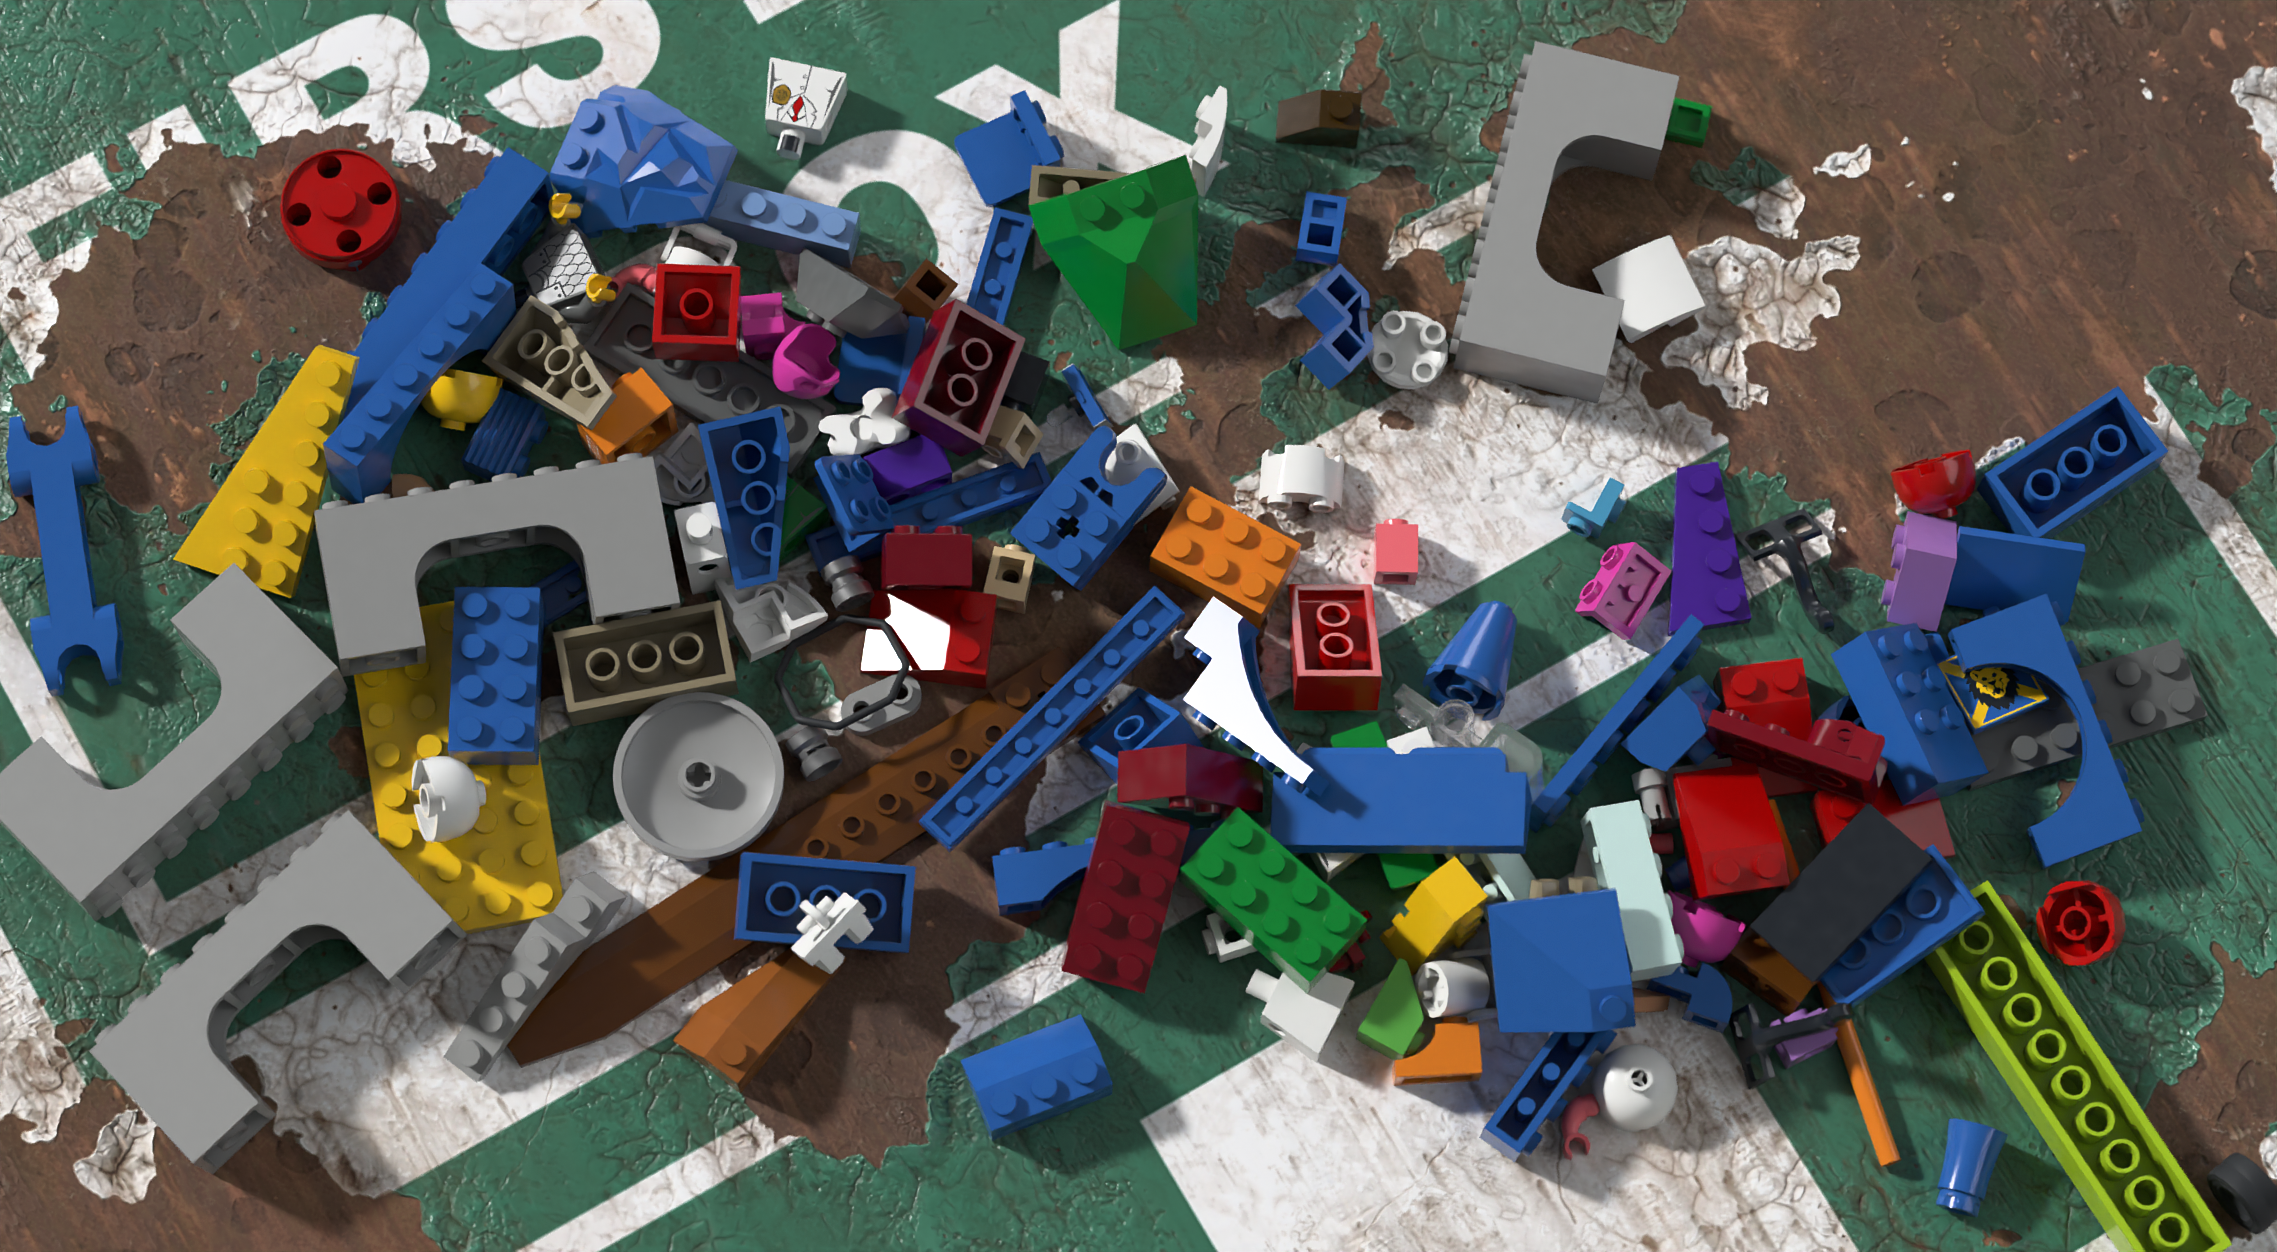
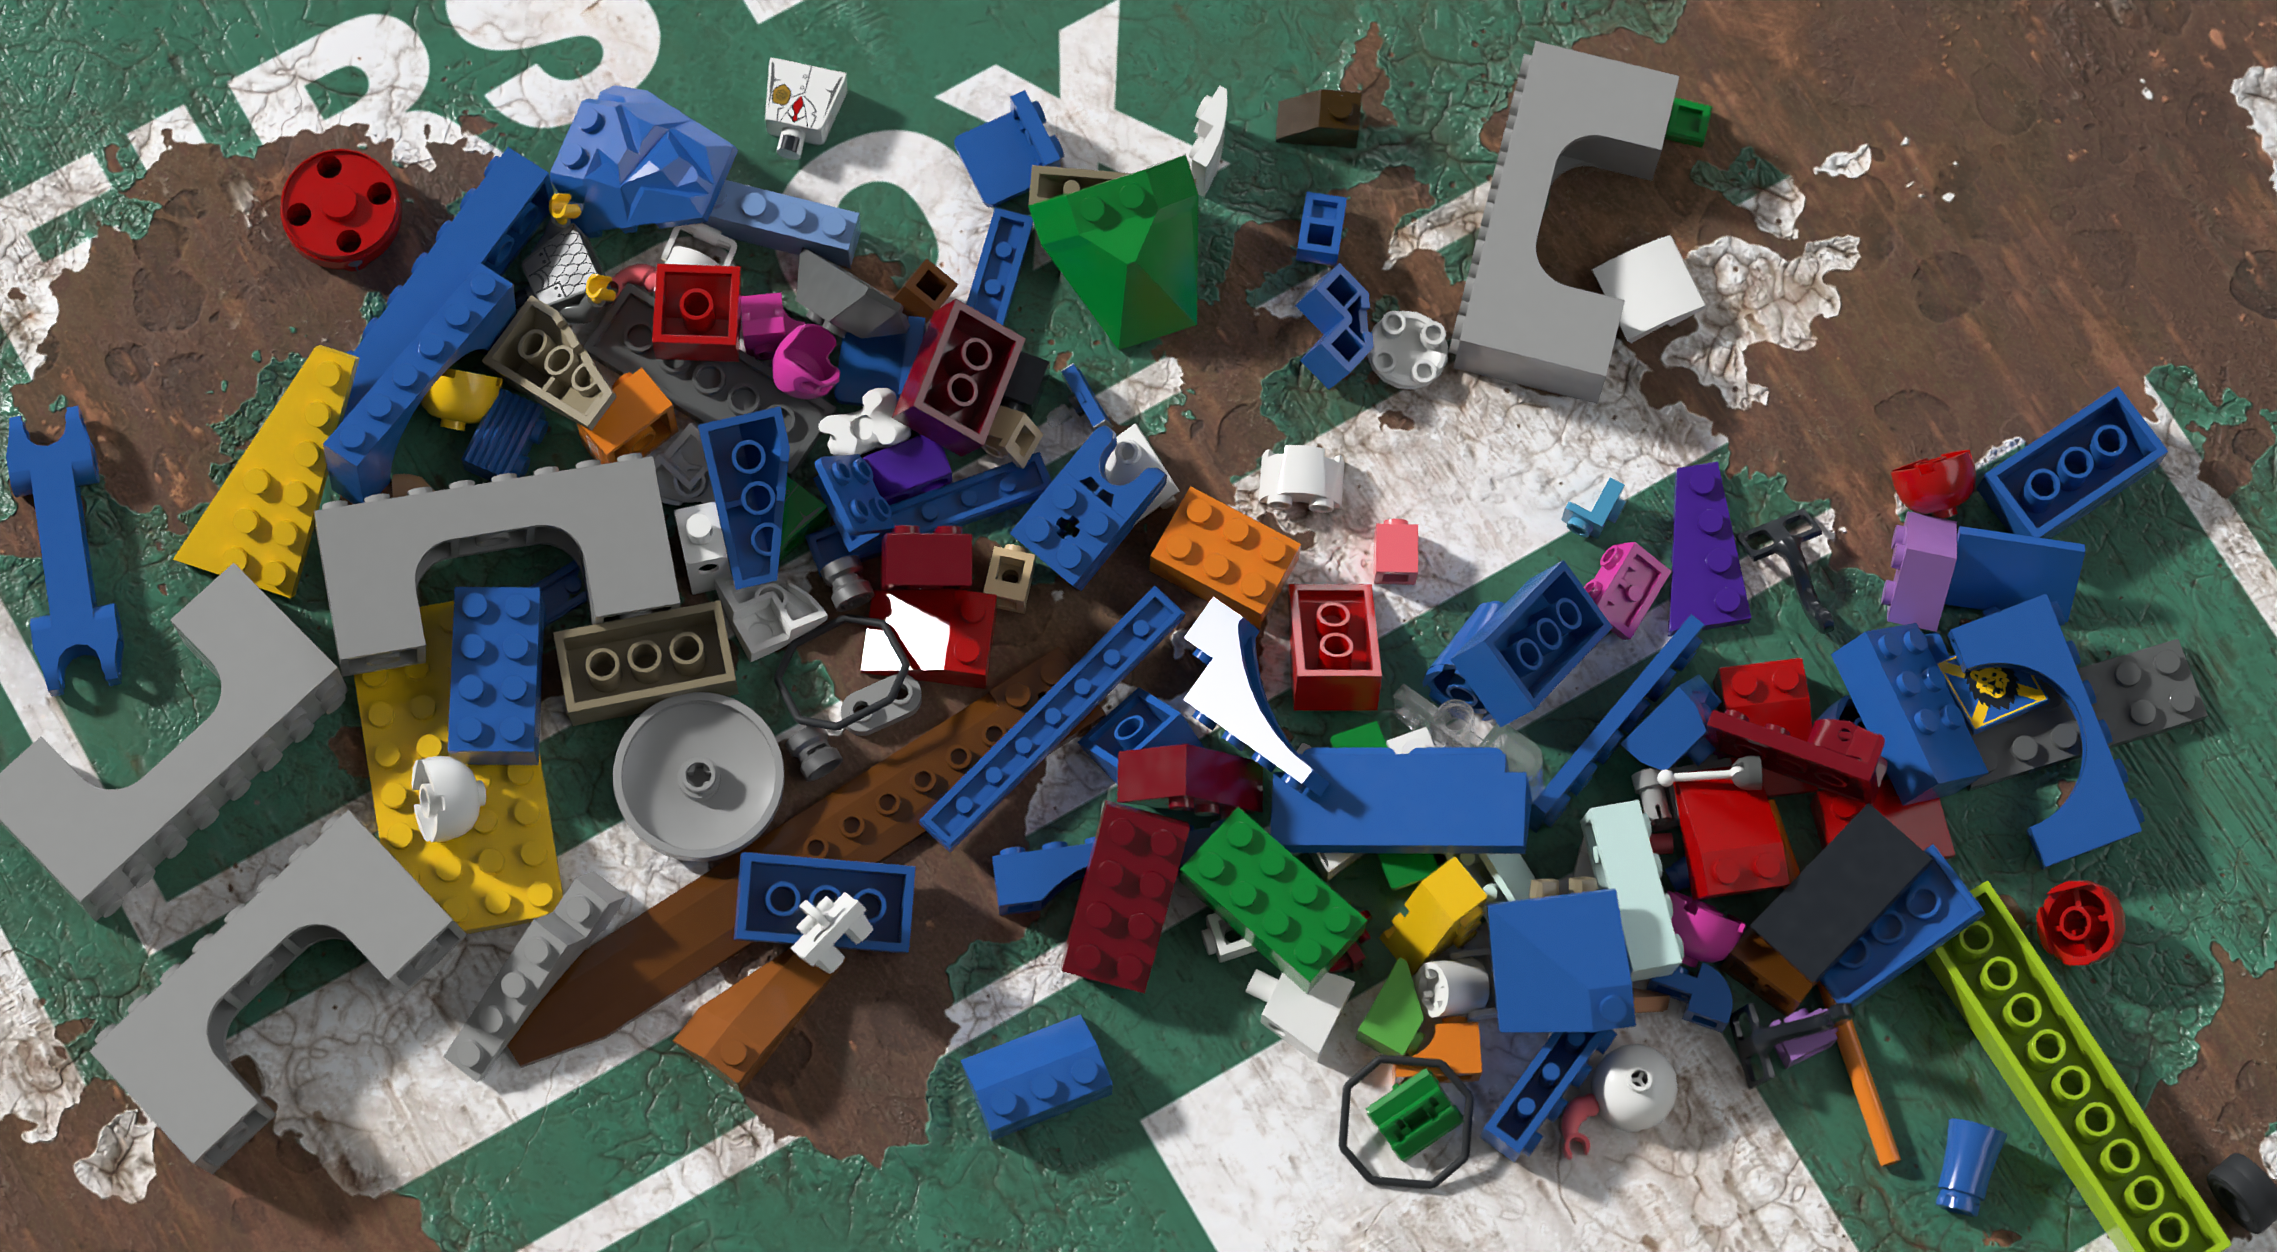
(1400, 1182): none -> black piece
(1414, 1114): none -> green piece
(1531, 643): none -> blue brick
(1744, 773): none -> hinge

